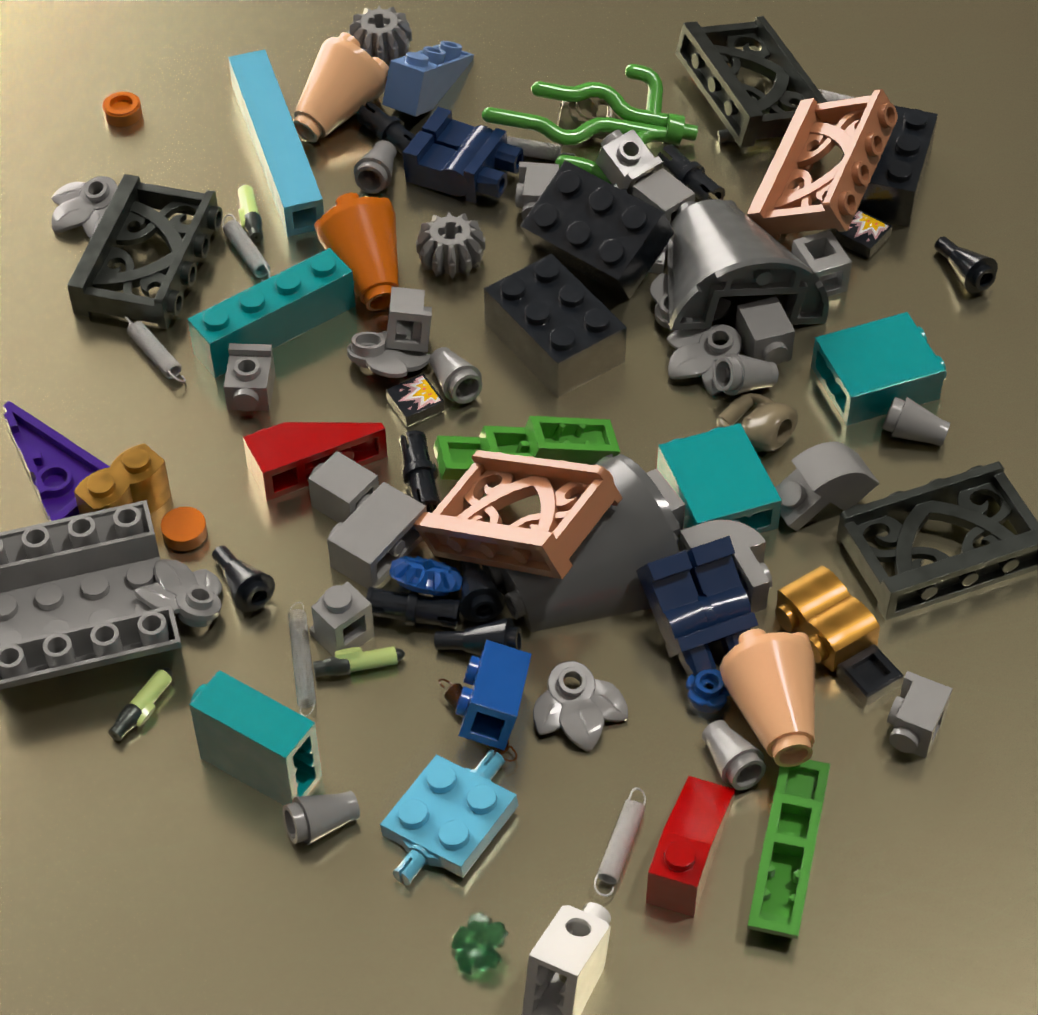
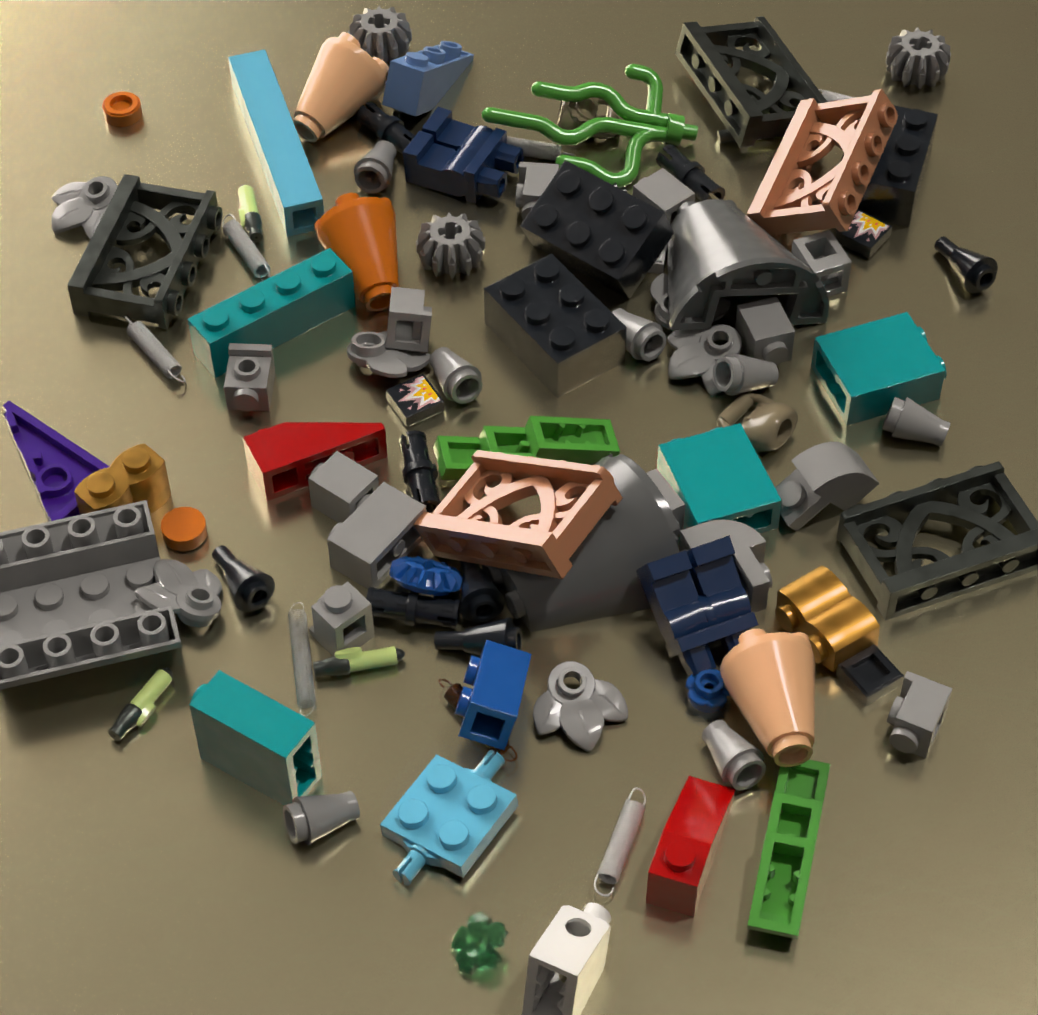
(626, 159): light grey brick -> none
(643, 337): none -> light grey cone
(918, 58): none -> light grey gear

